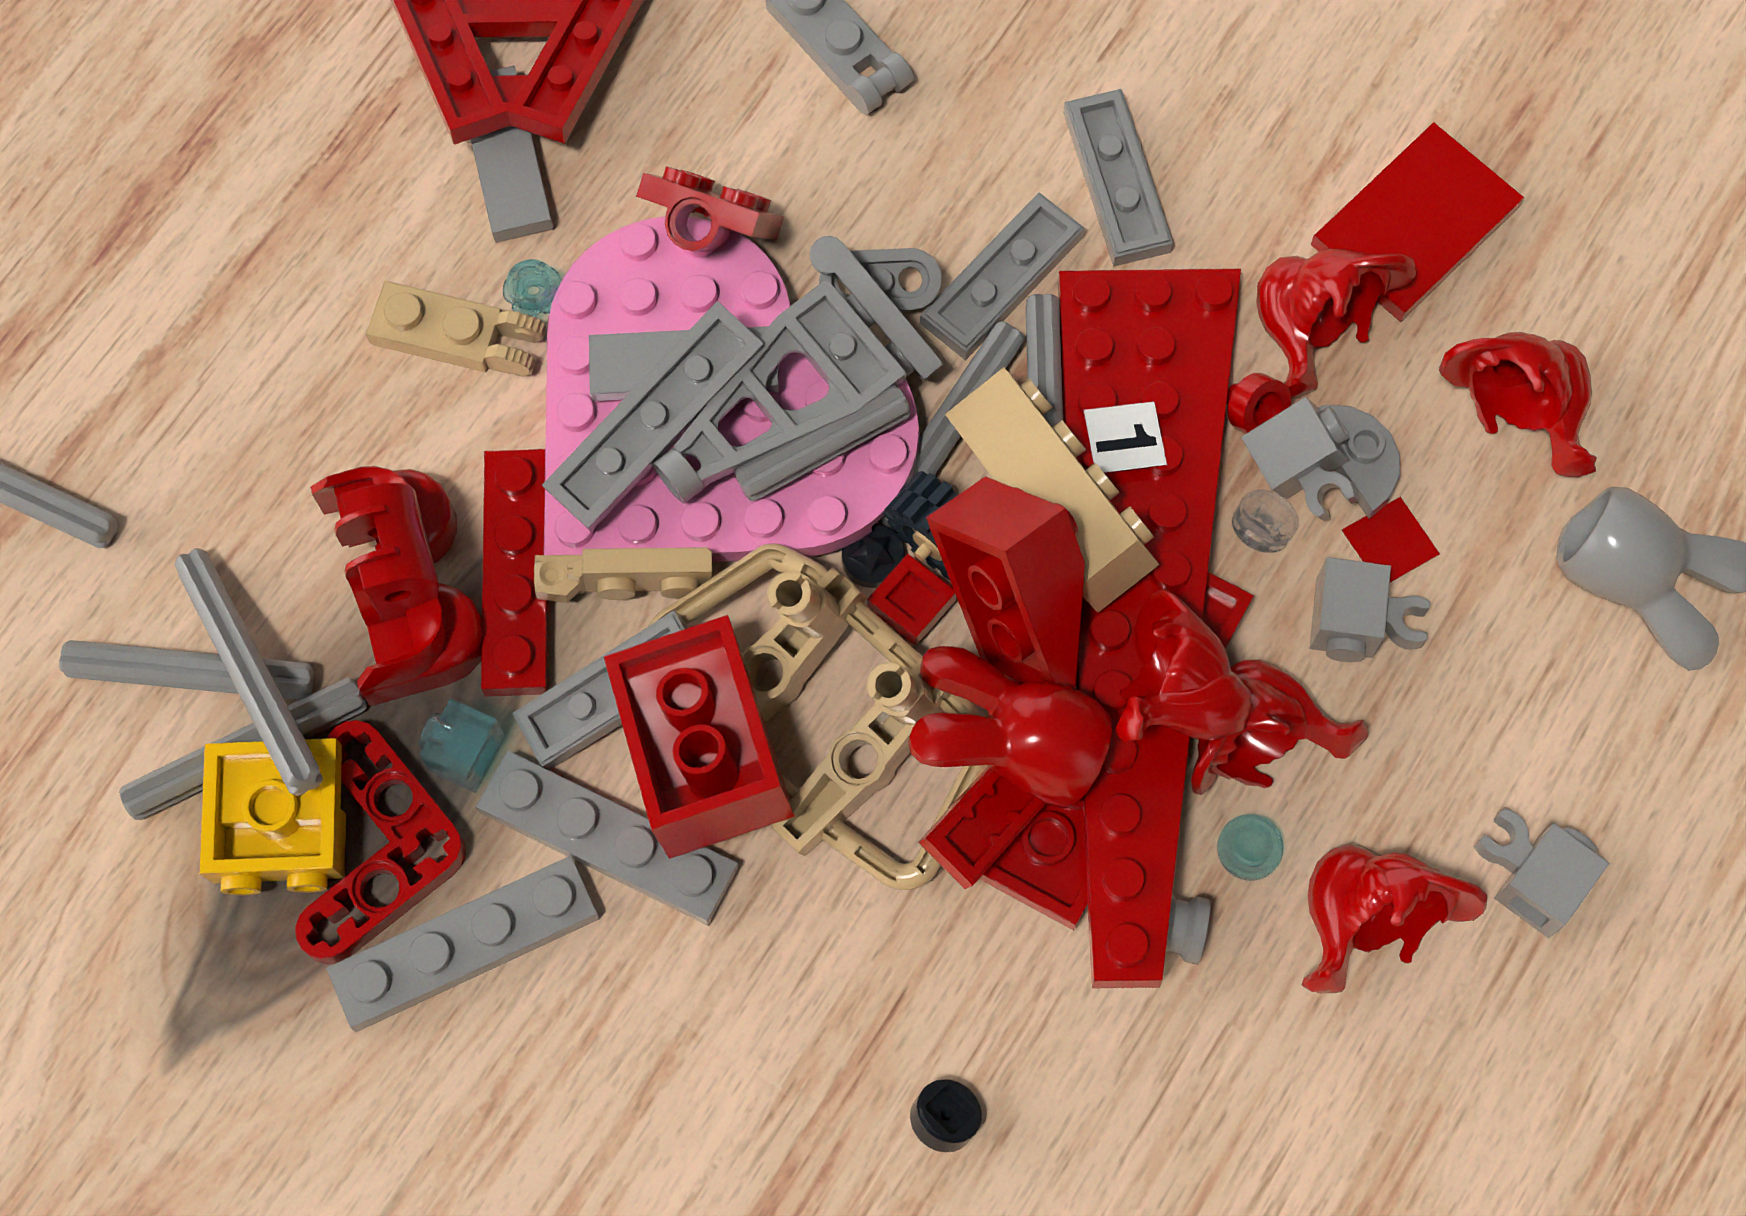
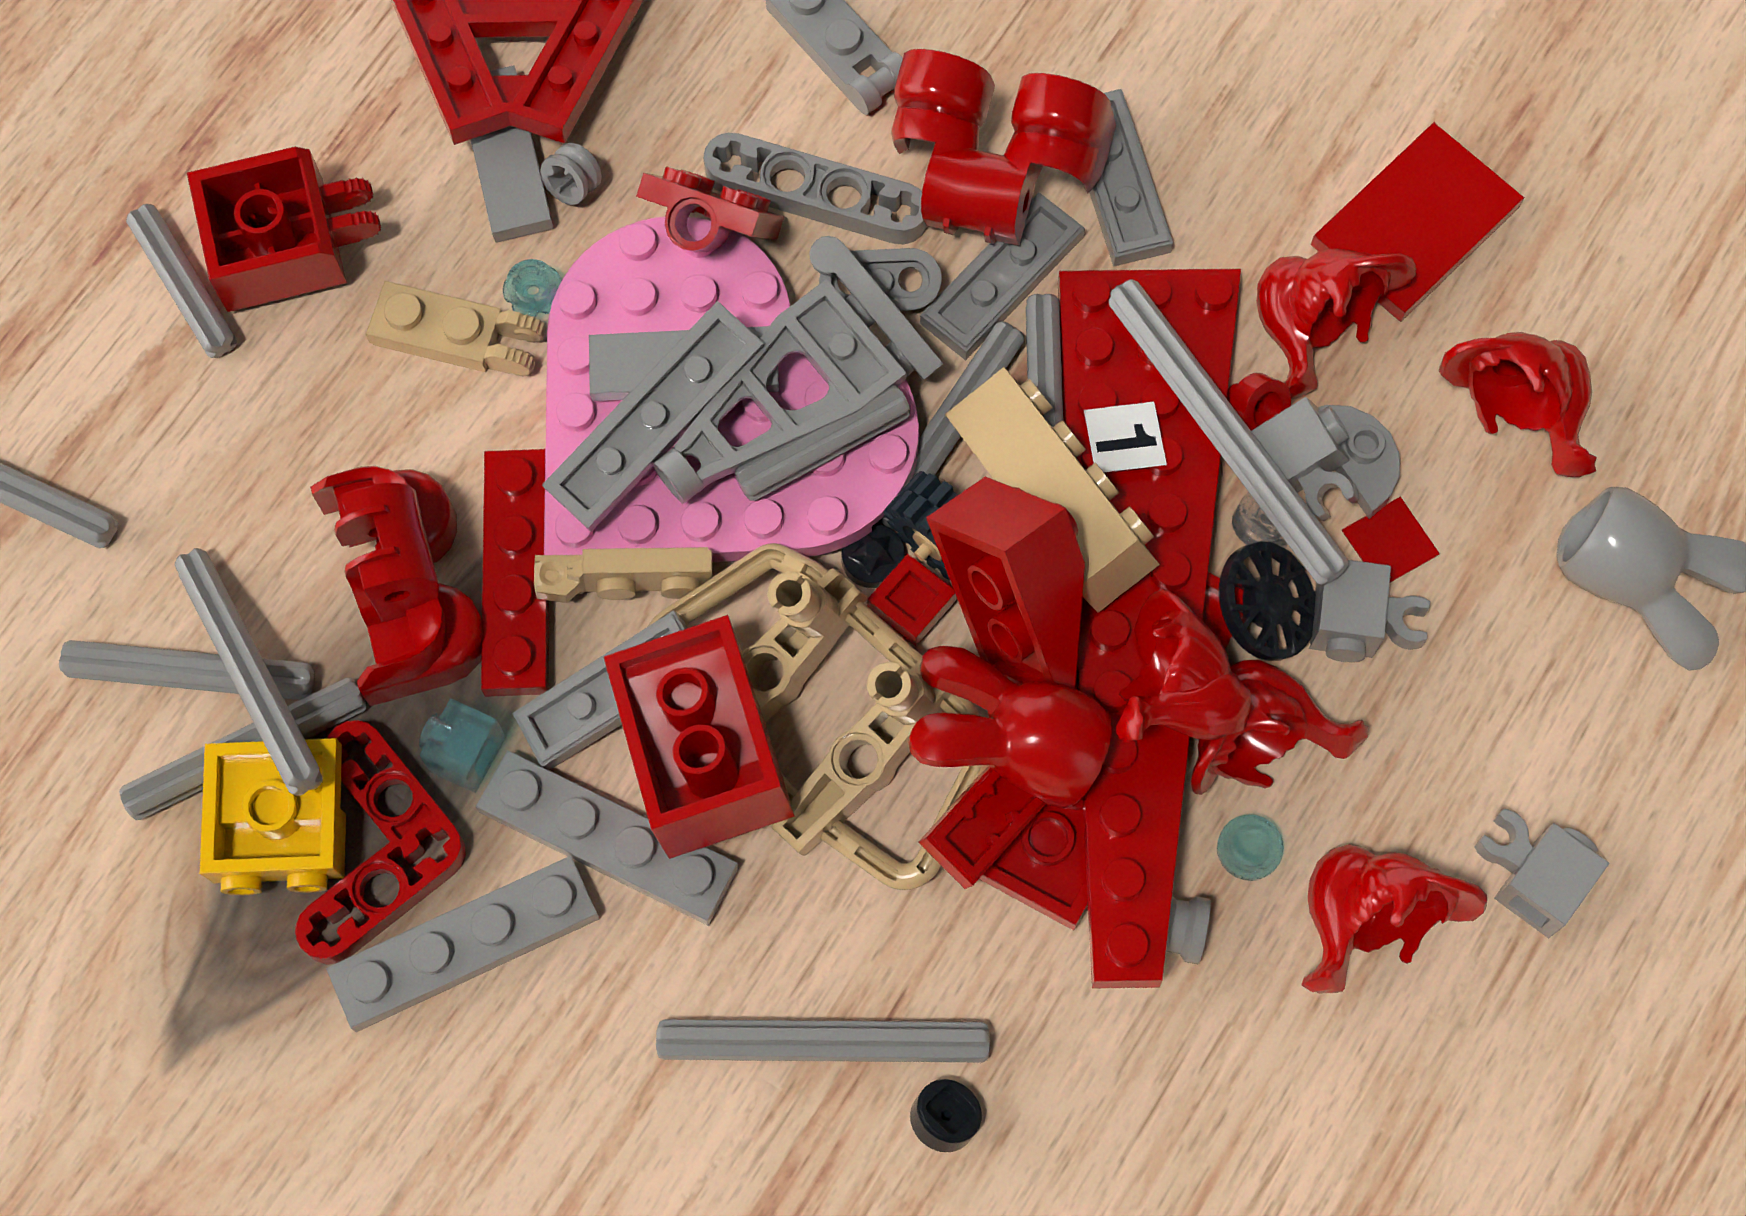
(181, 281): none -> light grey axle
(272, 226): none -> red hinge
(571, 173): none -> light grey bush
(819, 179): none -> light grey beam
(823, 1041): none -> light grey axle
(1054, 126): none -> red piece
(1228, 433): none -> light grey axle
(1267, 601): none -> black wheel

